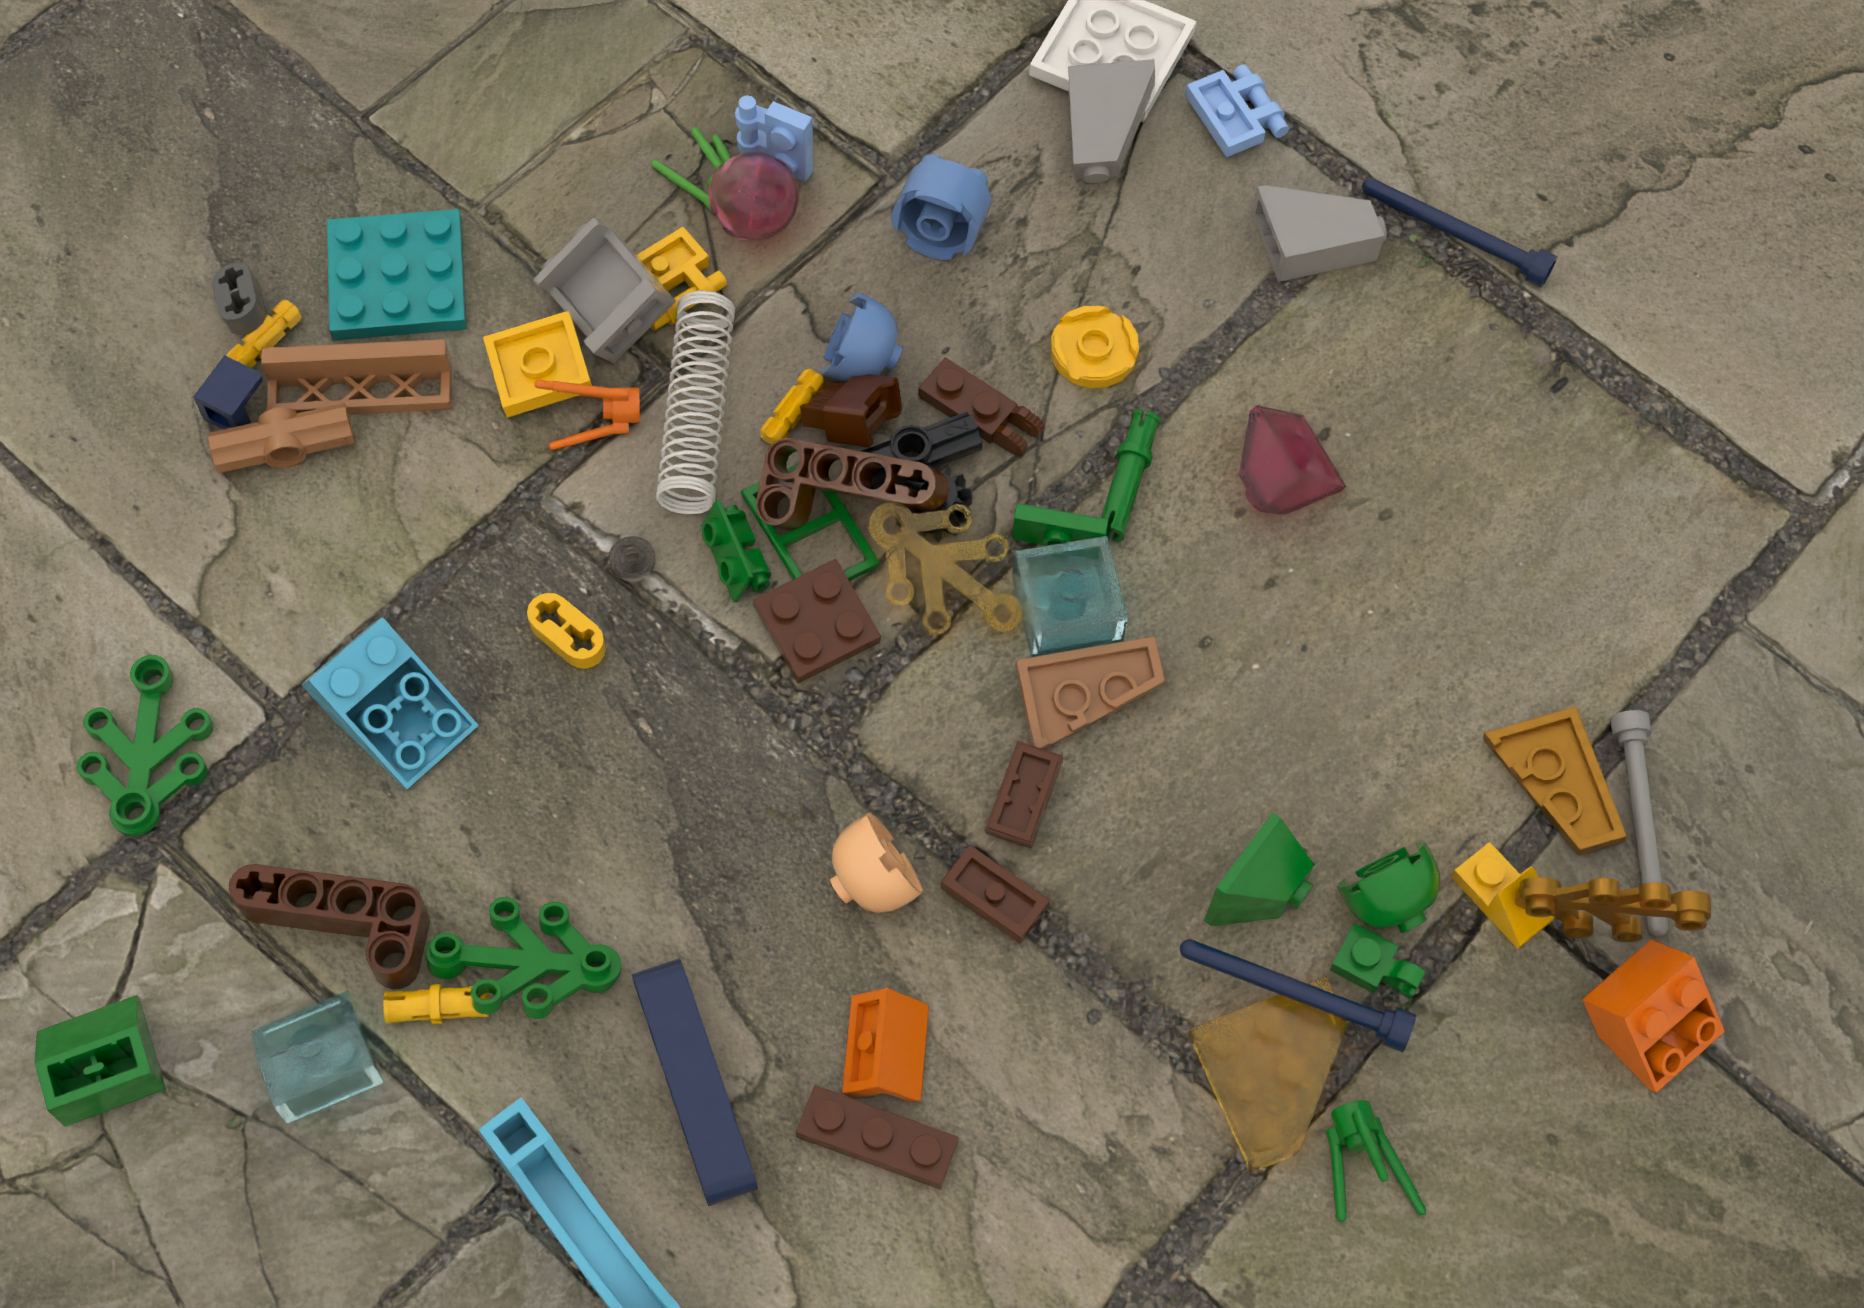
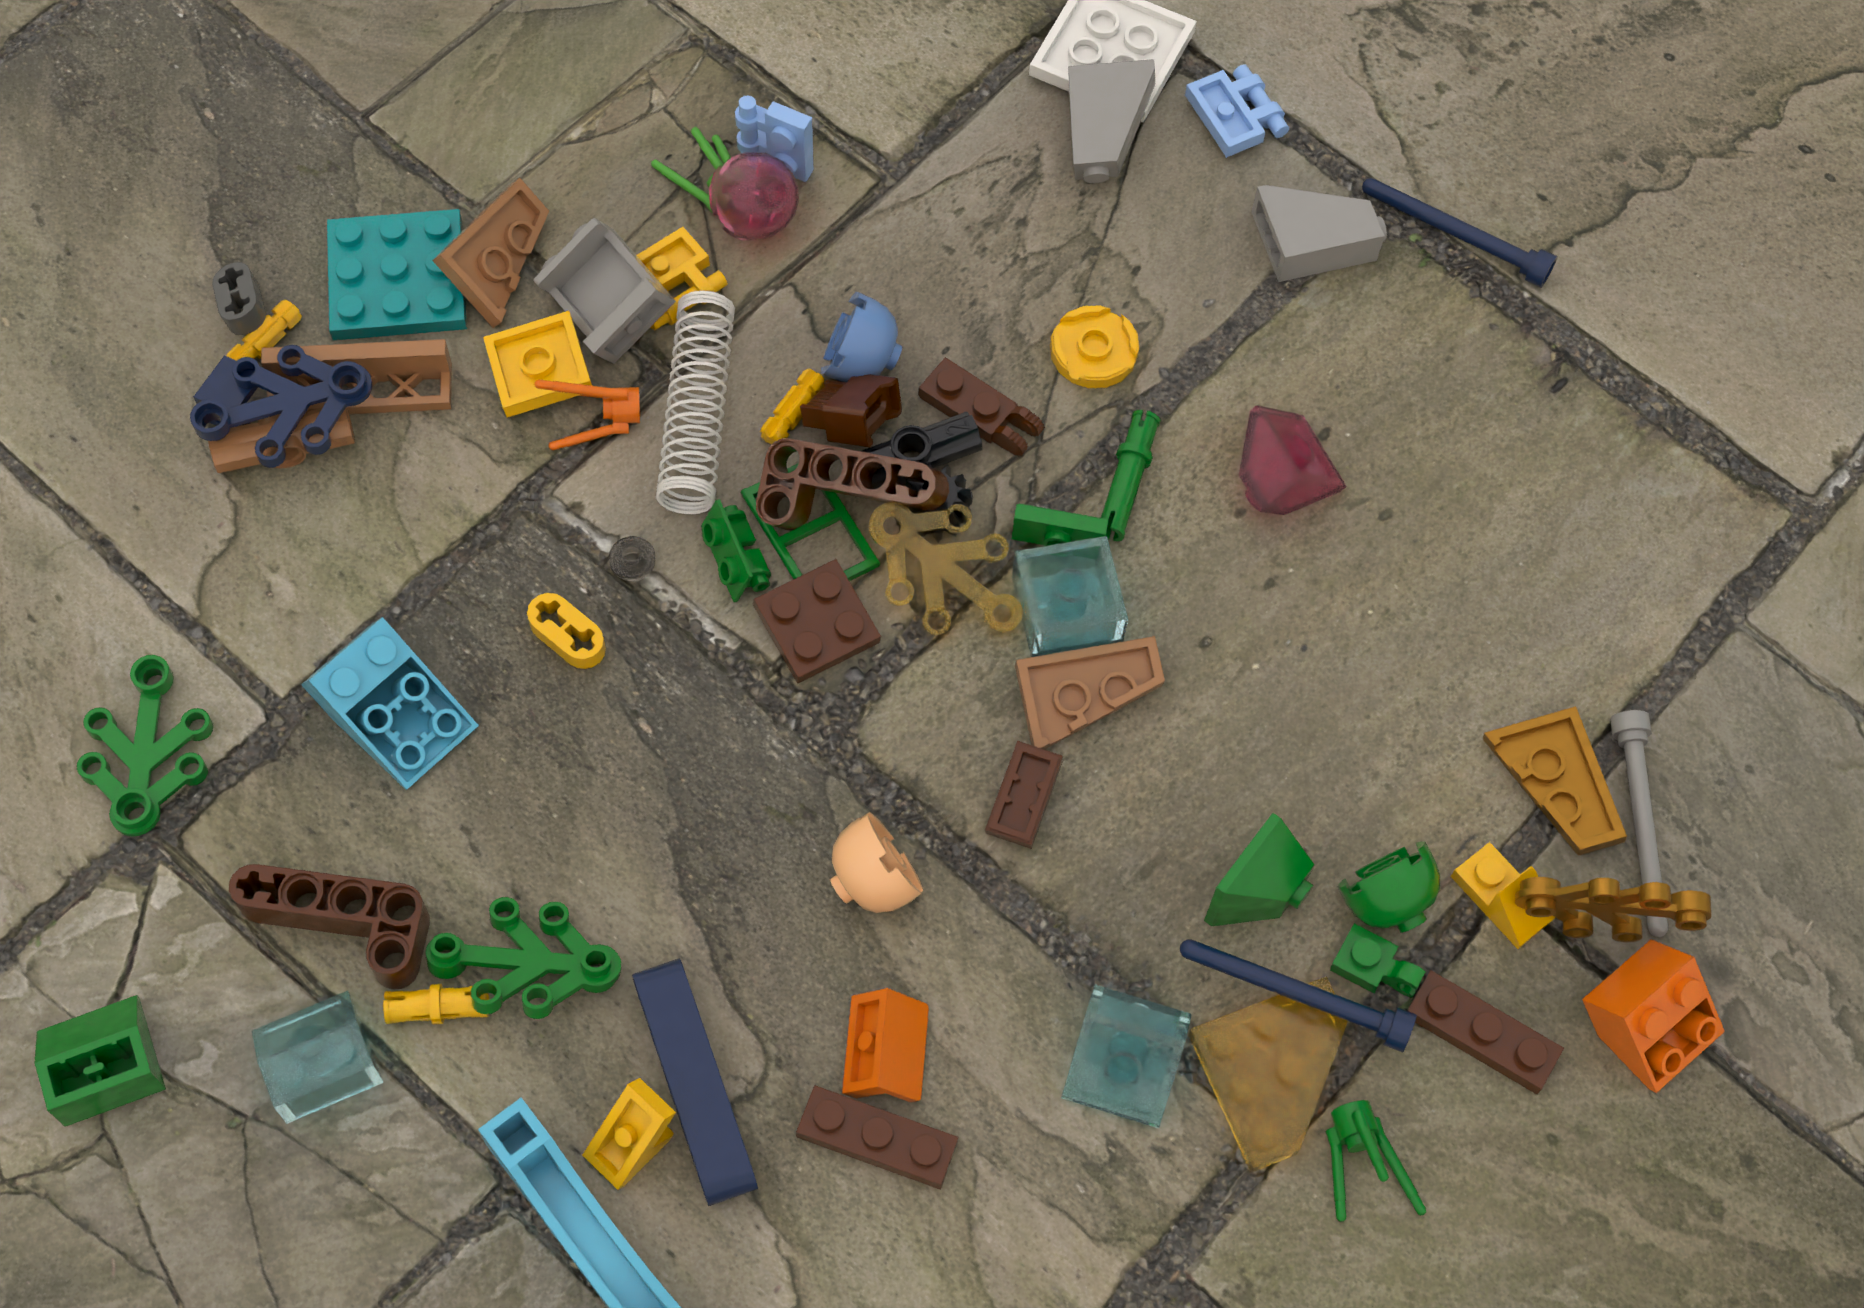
(288, 400): none -> dark blue plant
(492, 250): none -> medium nougat wing
(630, 1134): none -> yellow slope
(942, 207): medium blue brick -> none
(995, 894): reddish brown plate -> none
(1126, 1056): none -> clear light blue slope
(1485, 1032): none -> reddish brown plate

